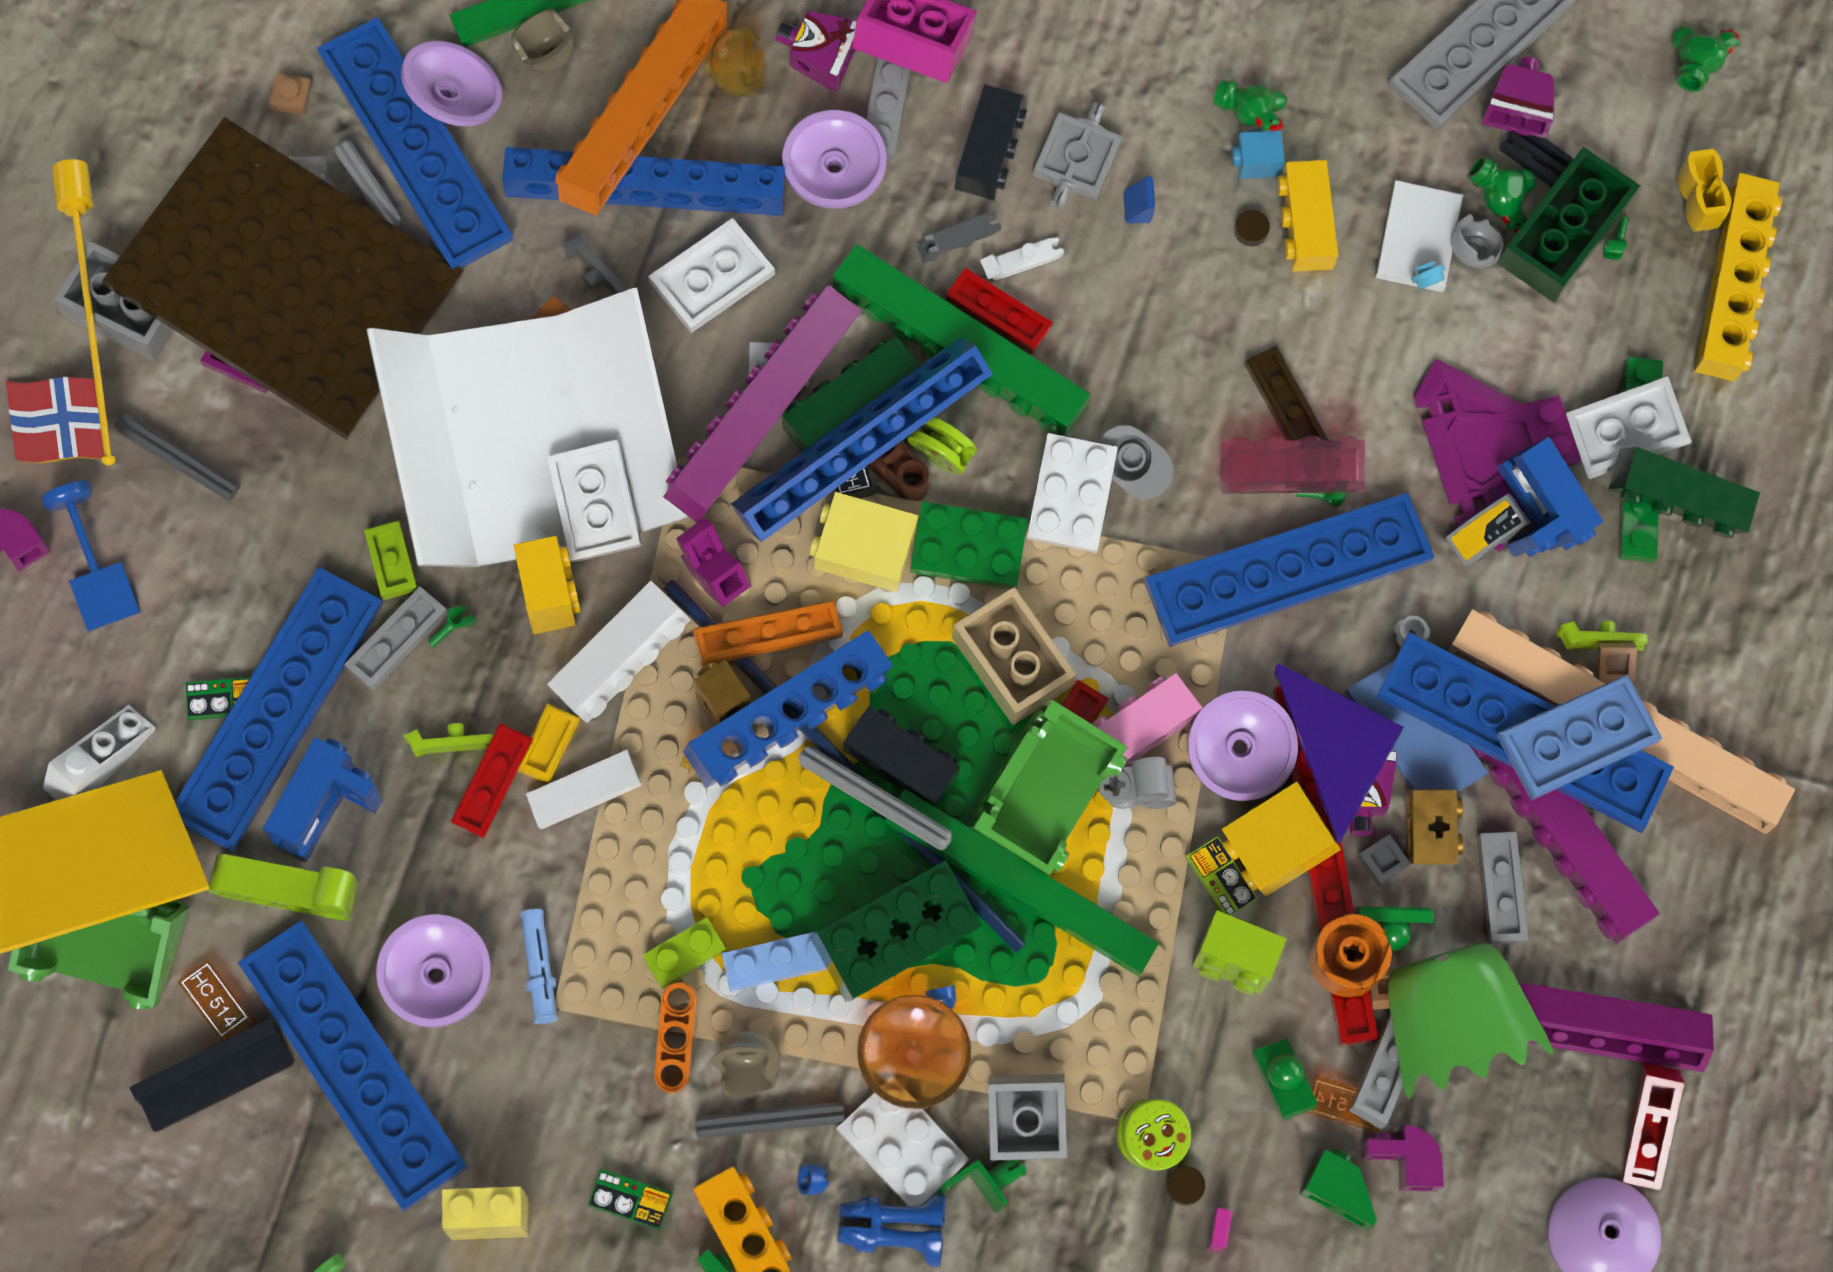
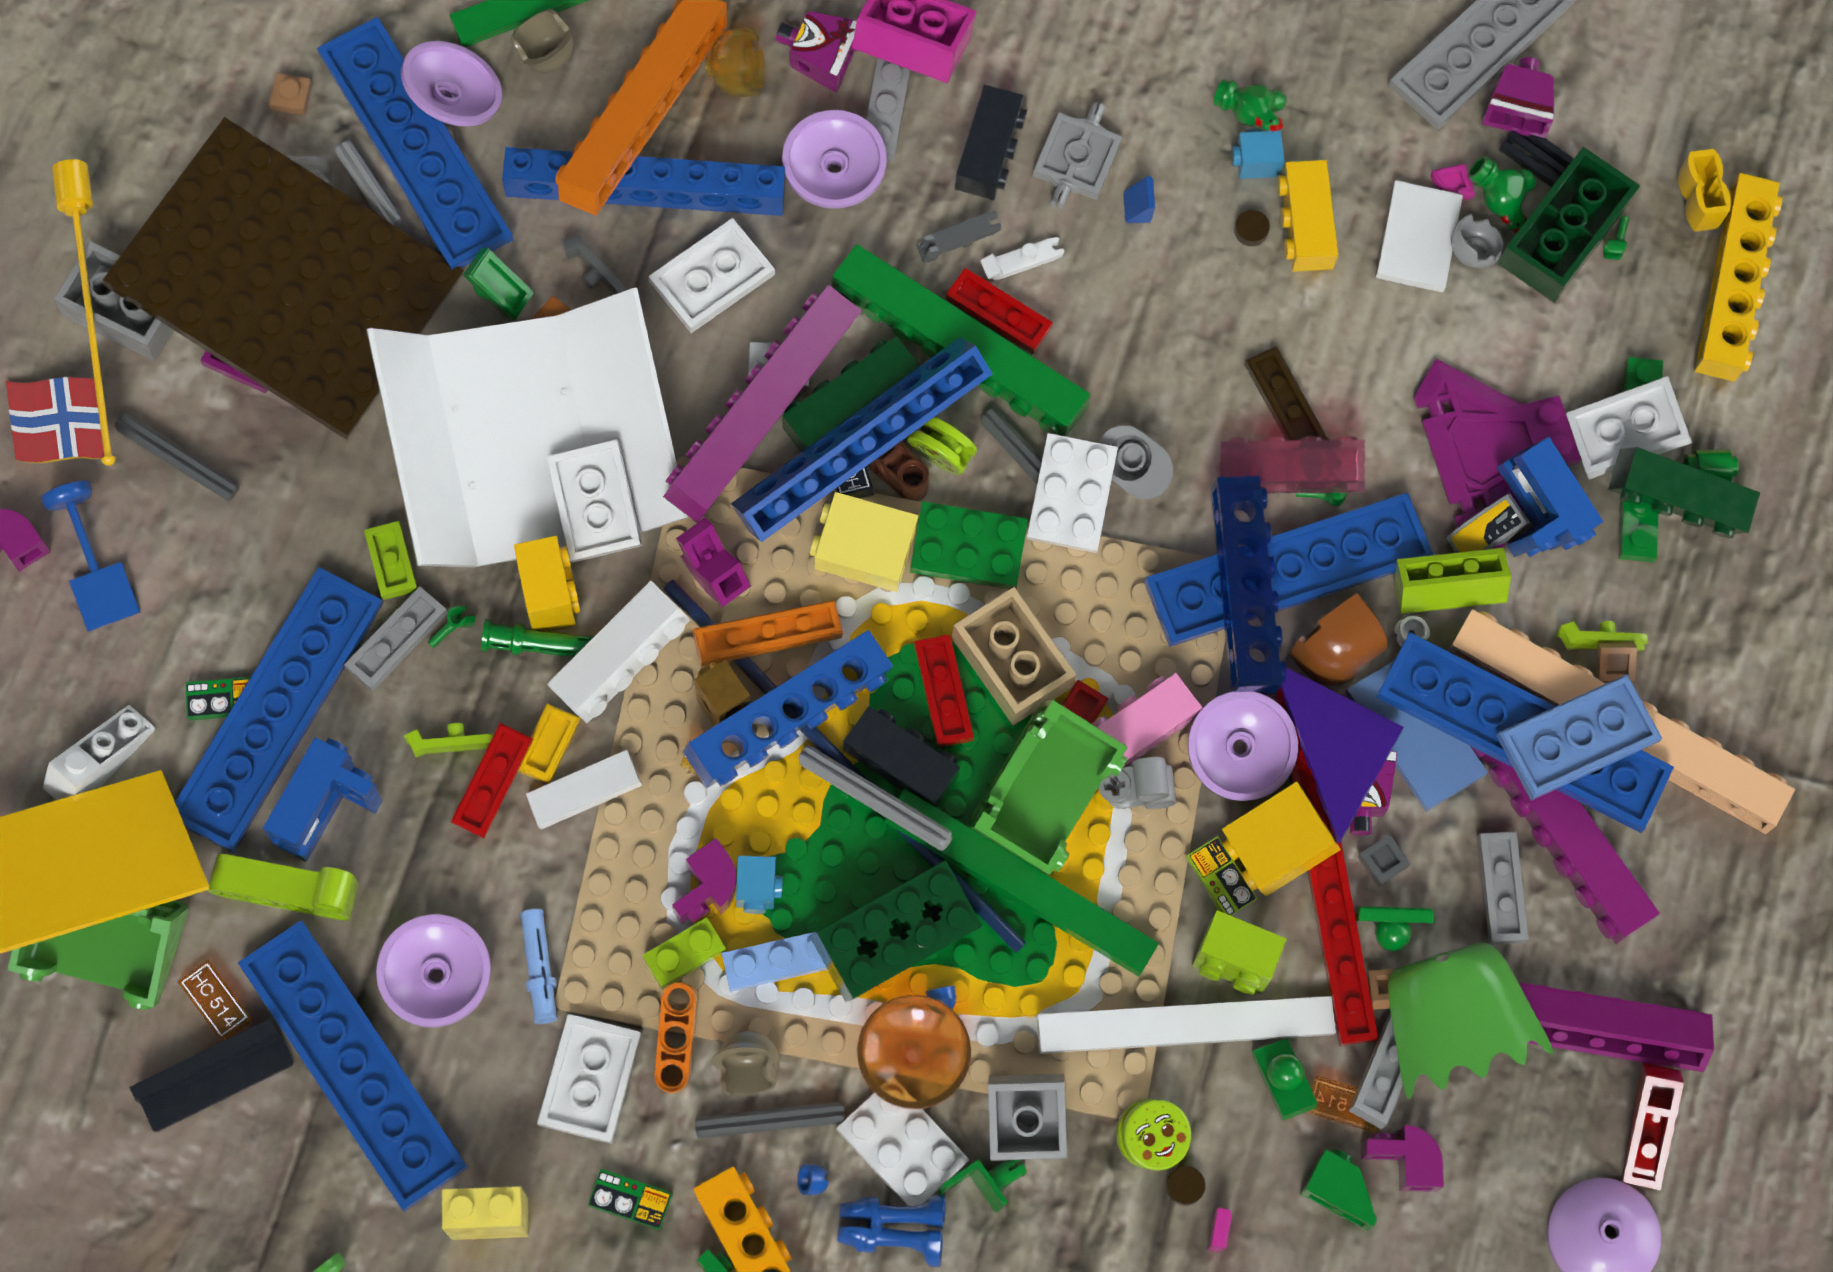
(498, 283): none -> green tile
(519, 639): none -> green pin
(589, 1079): none -> white plate
(716, 880): none -> magenta brick
(757, 884): none -> dark azure brick
(943, 691): none -> red plate
(1012, 443): none -> dark grey axle
(1185, 1024): none -> white tile
(1245, 673): none -> clear blue brick
(1340, 643): none -> dark orange brick
(1370, 951): orange brick -> none
(1421, 810): pearl gold brick -> none
(1428, 275): medium azure plate -> none
(1452, 580): none -> lime brick
(1454, 180): none -> dark pink tile
(1701, 55): green animal -> none
(1714, 461): none -> green brick

